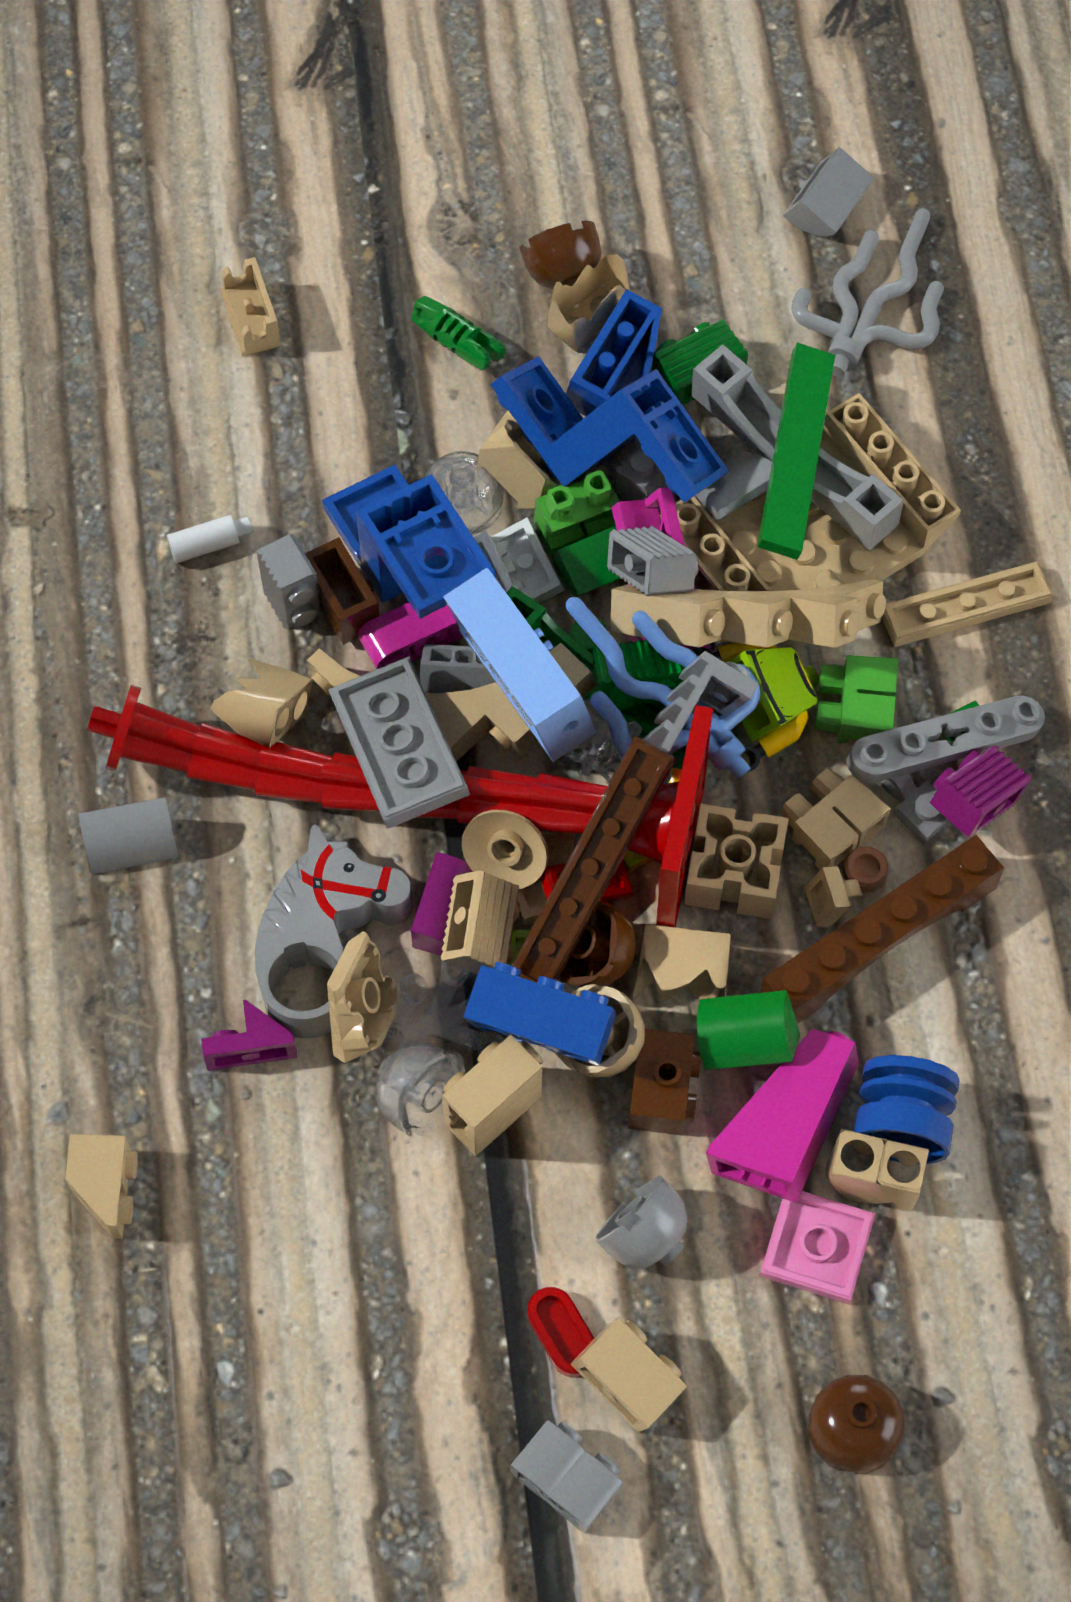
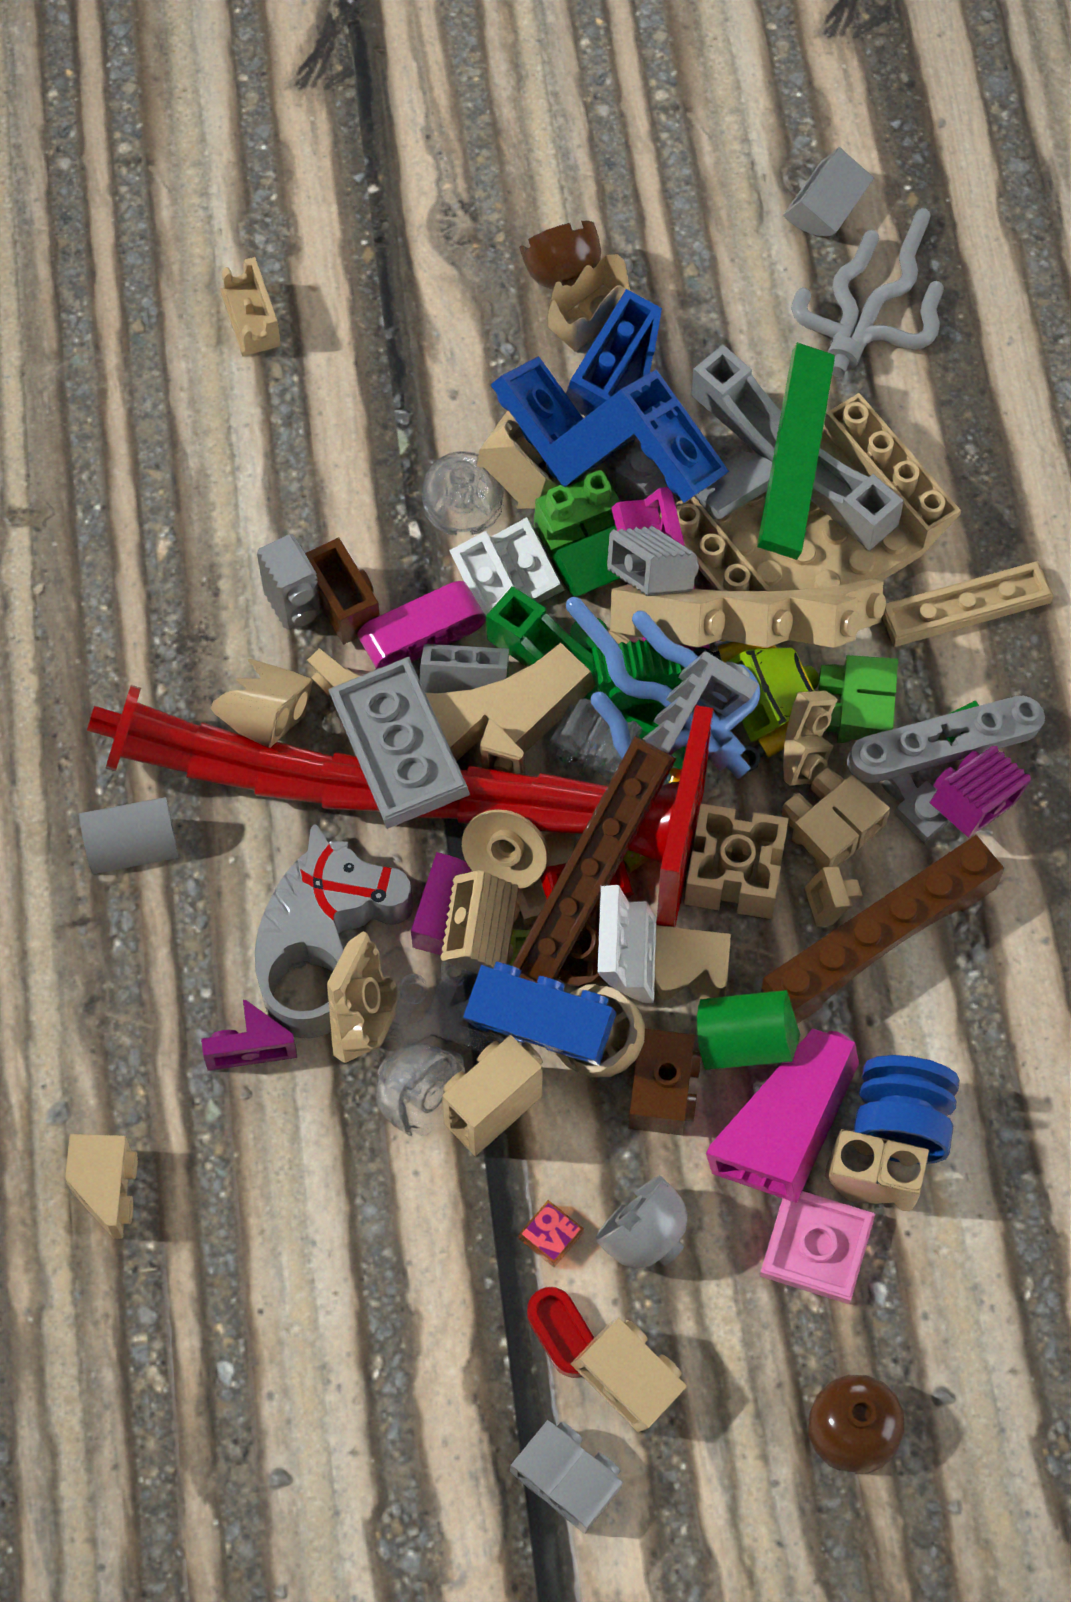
(207, 537): white cylinder -> none
(406, 538): blue bracket -> none
(457, 333): green hinge -> none
(500, 751): none -> tan slope
(520, 664): light blue brick -> none
(551, 1233): none -> tile
(627, 944): none -> white slope
(678, 358): green brick -> none
(804, 746): none -> tan slope
(866, 866): nougat tile -> none

